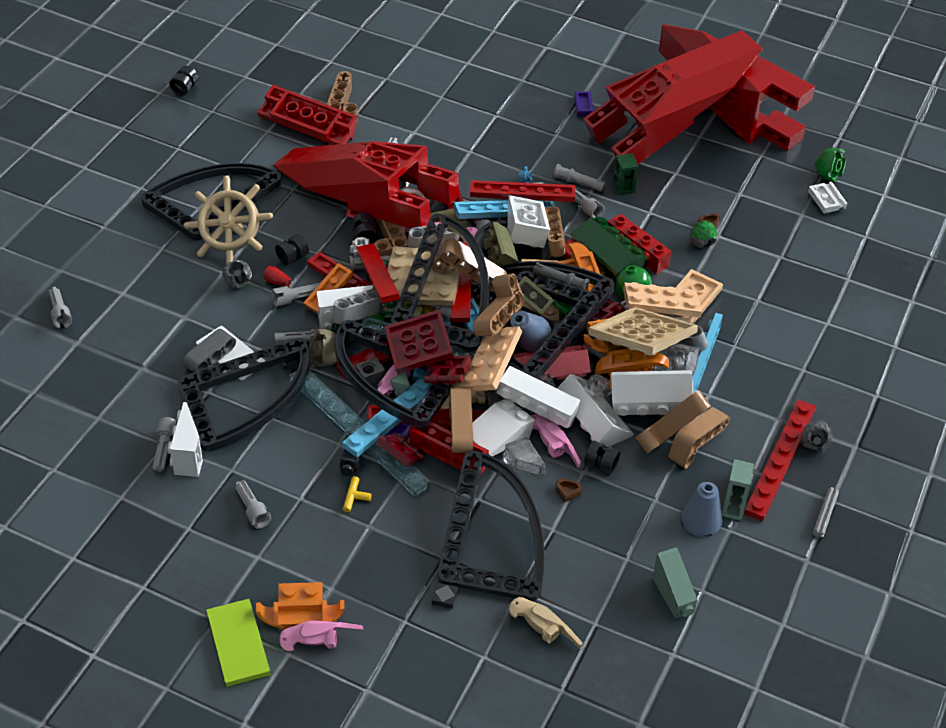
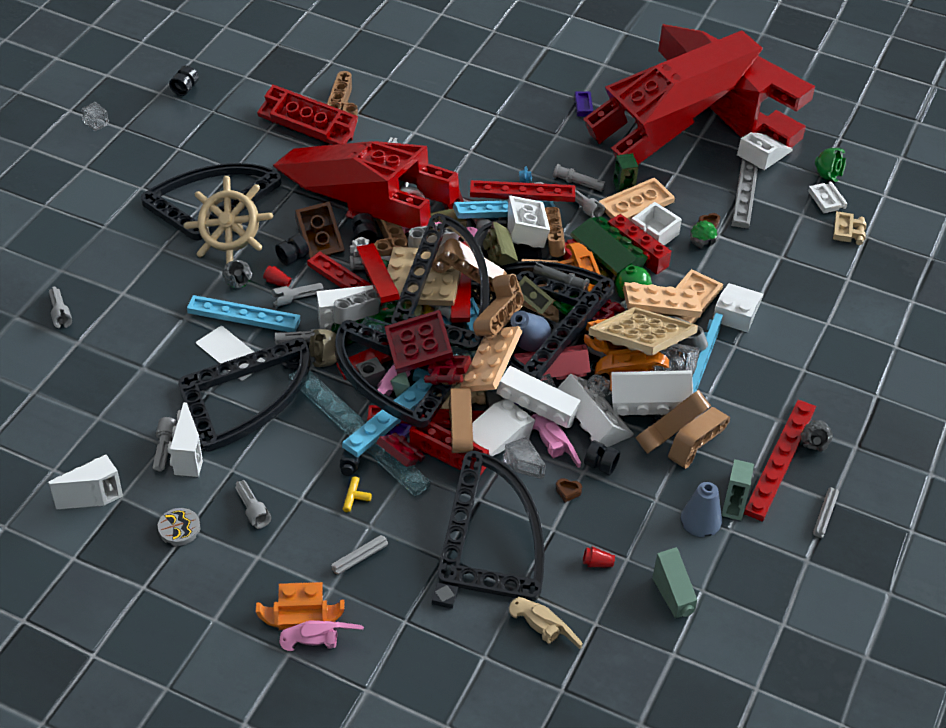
(87, 485): none -> white slope
(95, 116): none -> clear brick
(179, 526): none -> light grey tile
(209, 351): dark grey beam -> none
(238, 642): lime tile -> none
(243, 314): none -> medium azure plate
(319, 229): none -> reddish brown slope
(334, 280): orange plate -> none
(359, 554): none -> light grey axle
(597, 558): none -> red cone
(637, 198): none -> light nougat plate
(658, 223): none -> white piece
(738, 306): none -> white slope
(745, 195): none -> light grey tile
(762, 150): none -> white slope
(844, 227): none -> tan plate

